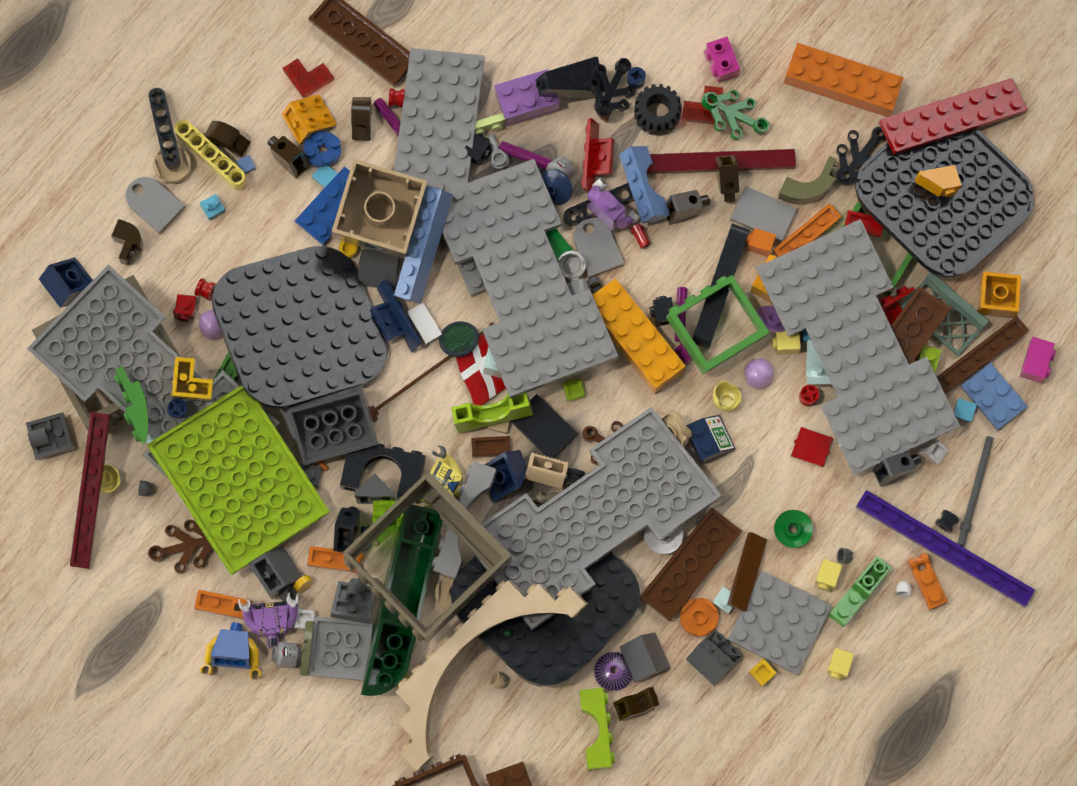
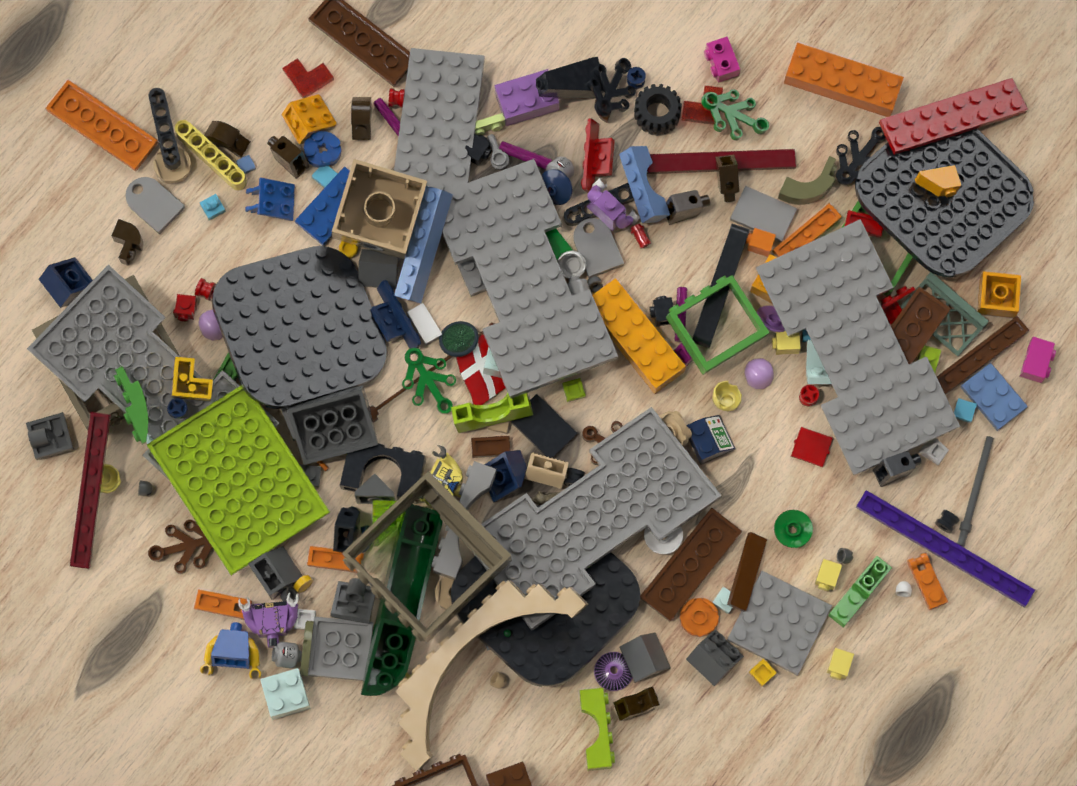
(101, 125): none -> orange plate
(275, 199): none -> blue plate
(285, 694): none -> light aqua brick
(426, 378): none -> green plant

